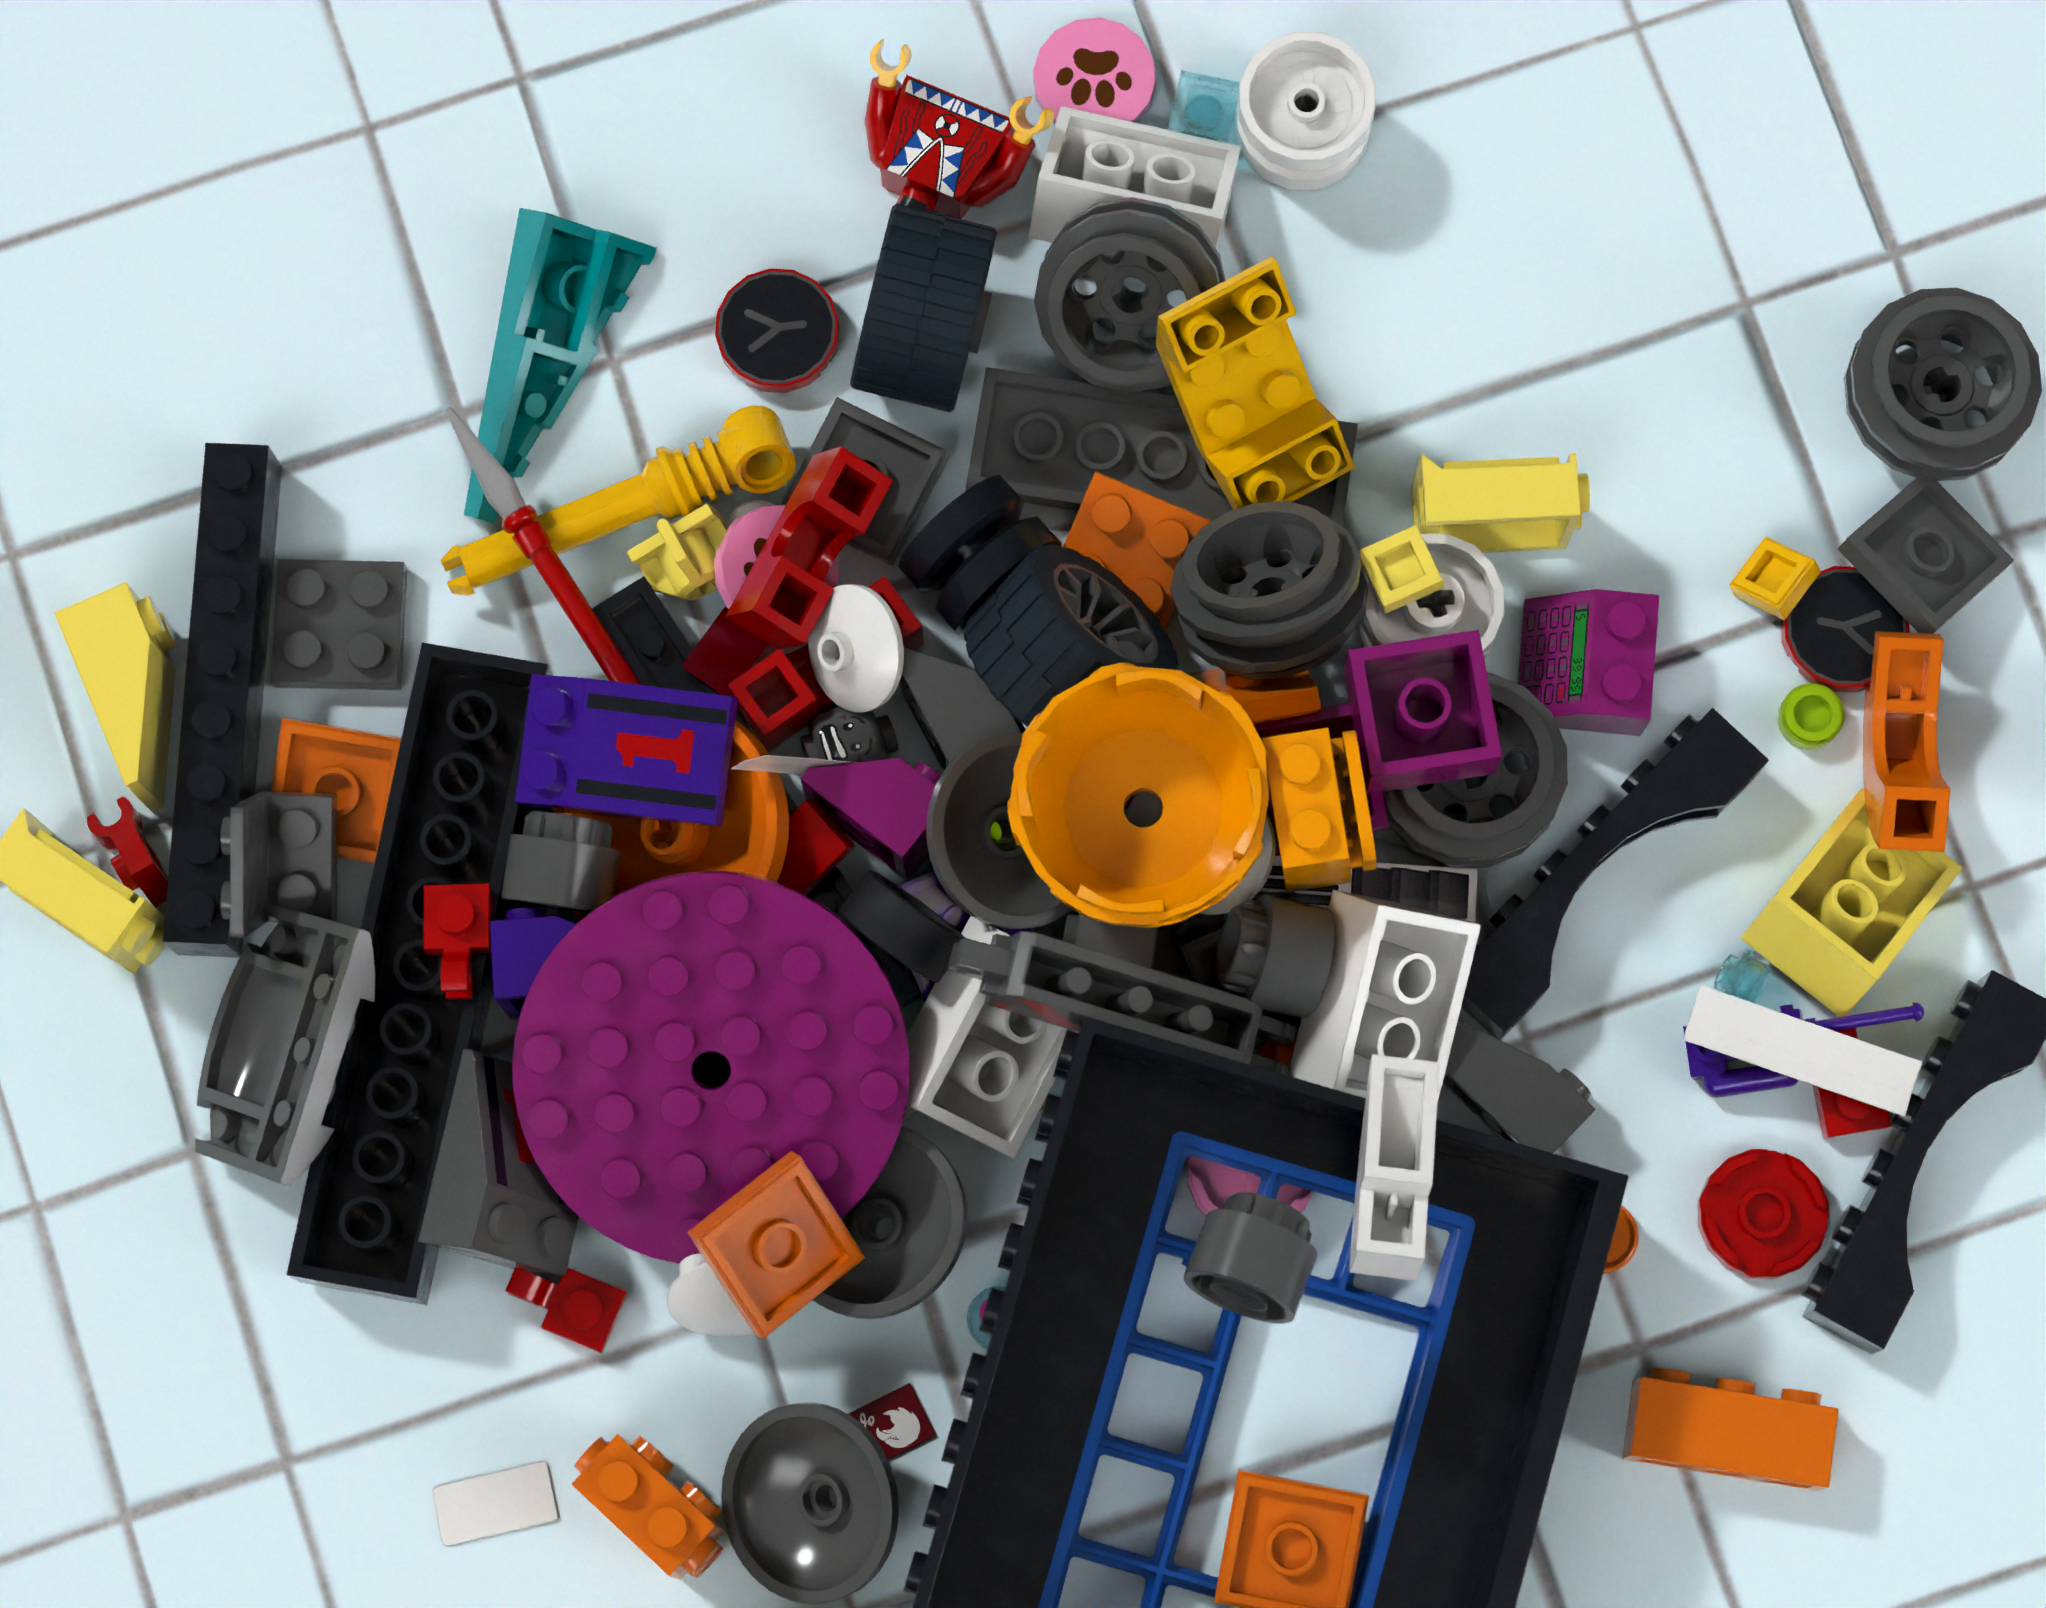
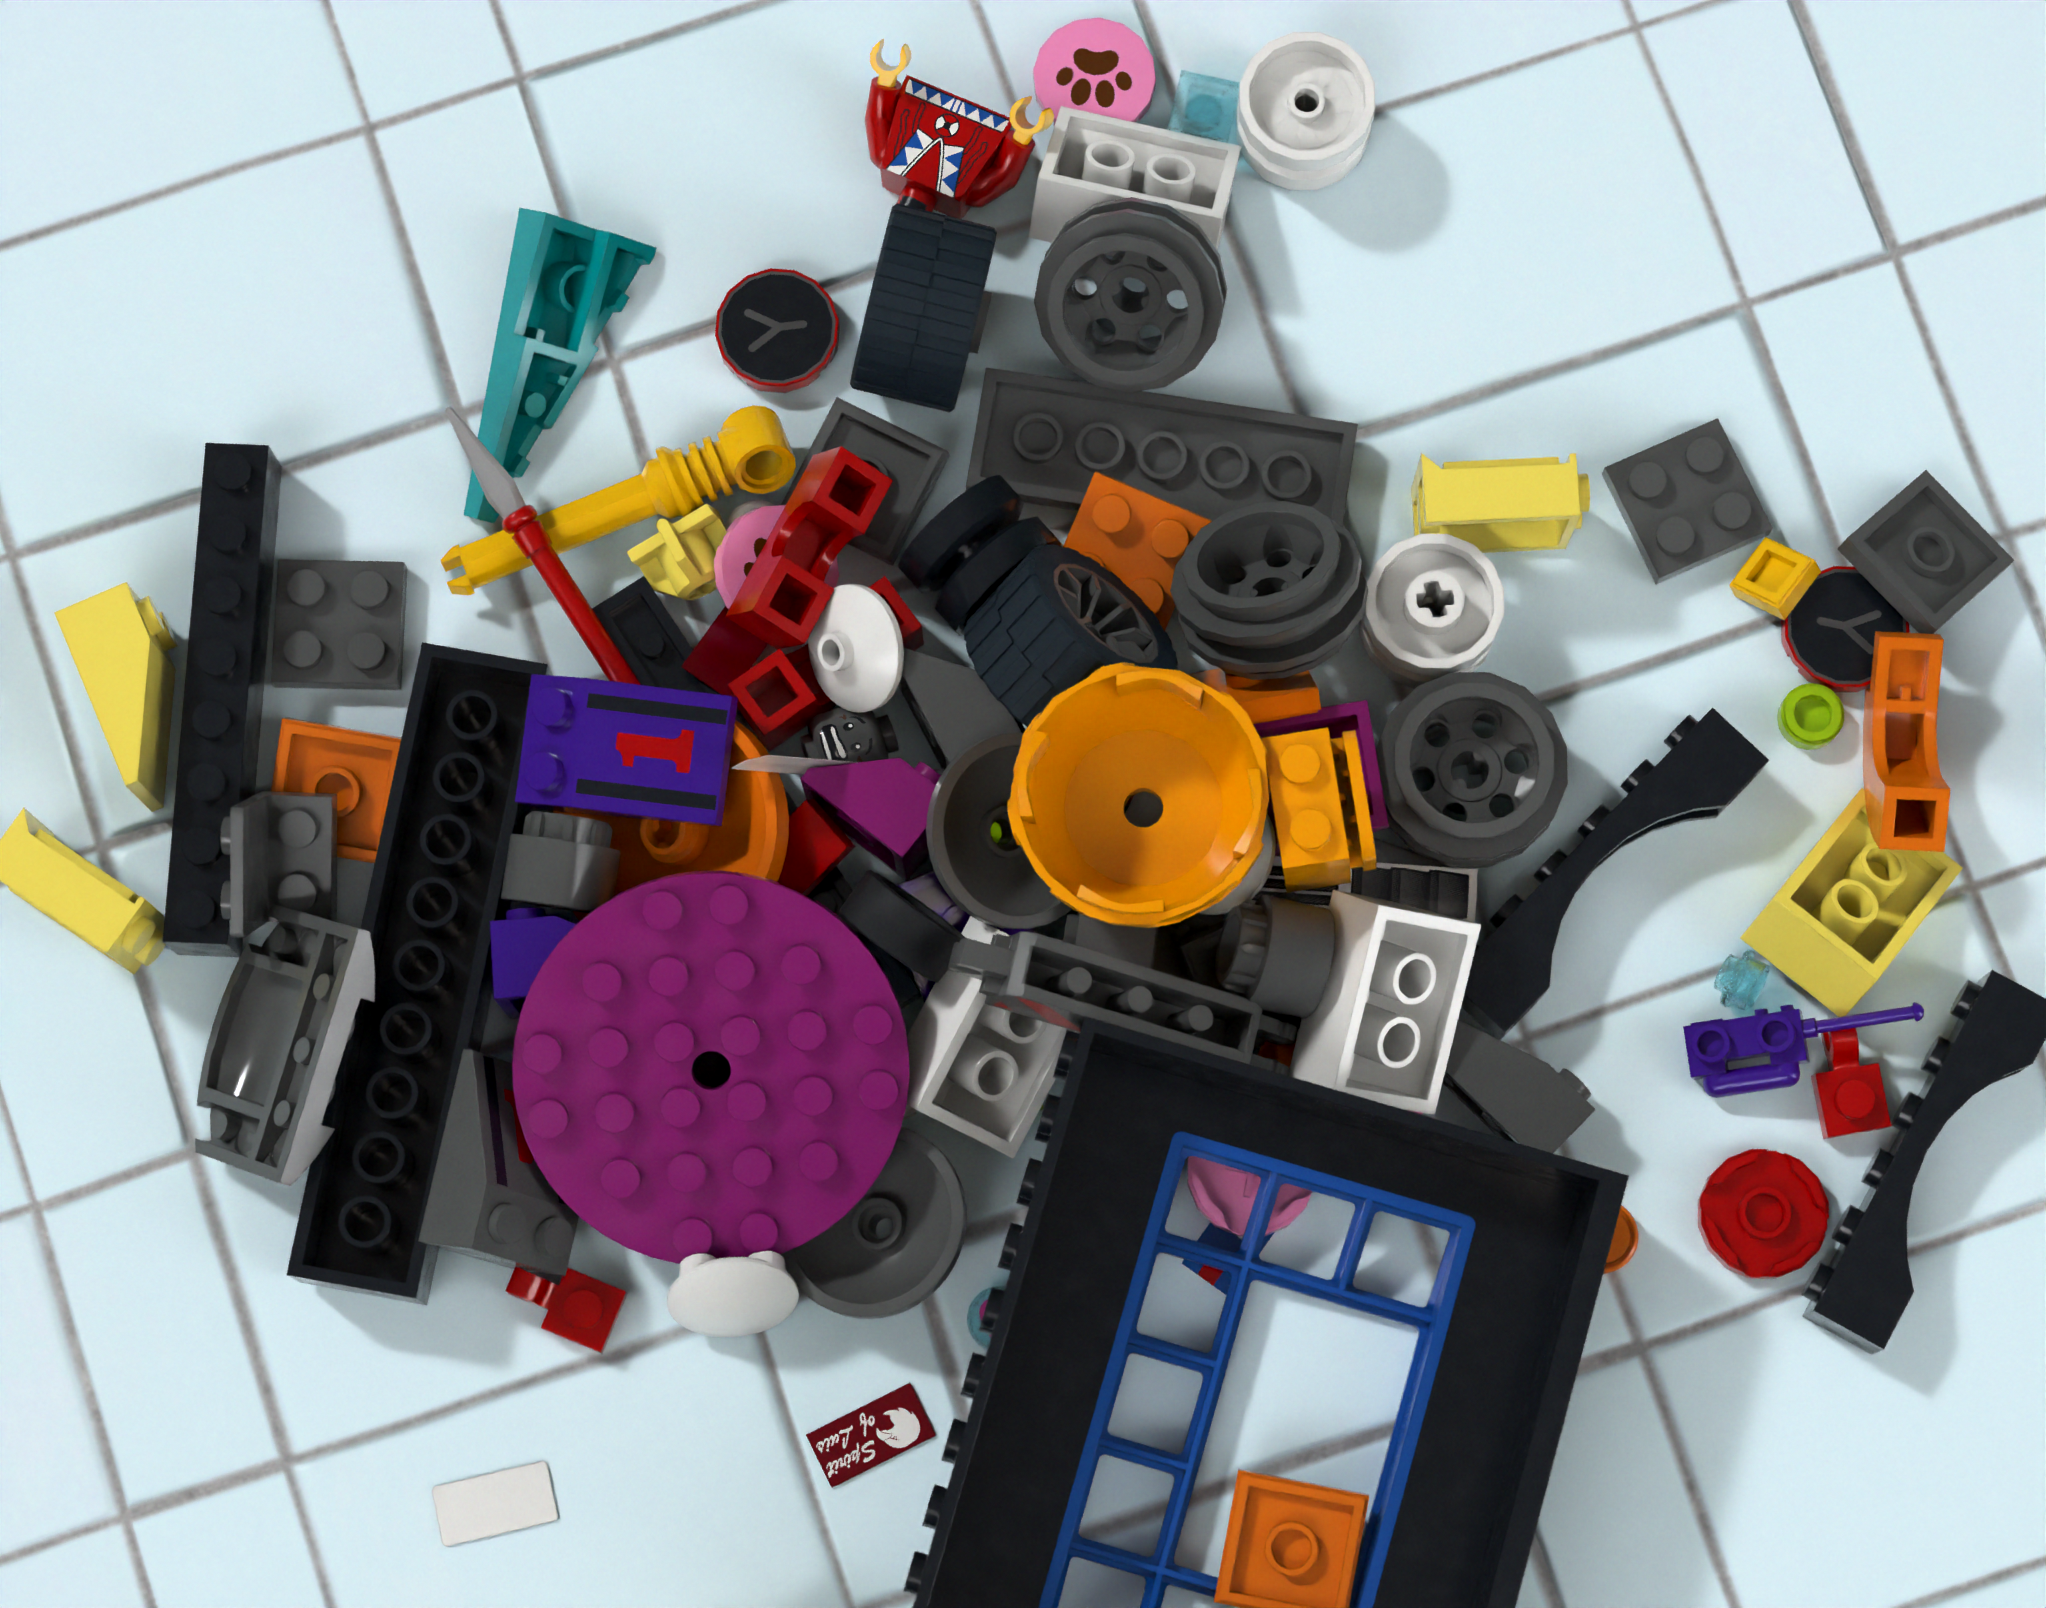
(137, 861): red plate -> none
(457, 928): red plate -> none
(661, 1519): orange brick -> none
(776, 1244): orange plate -> none
(782, 1510): dark grey dish -> none
(1250, 390): yellow slope -> none
(1253, 1258): dark grey piece -> none
(1395, 1168): white slope -> none
(1400, 569): light yellow tile -> none
(1422, 711): magenta brick -> none
(1591, 658): magenta slope -> none
(1687, 501): none -> dark grey plate
(1730, 1430): orange brick -> none
(1802, 1050): white sticker -> none
(1919, 430): dark grey wheel -> none

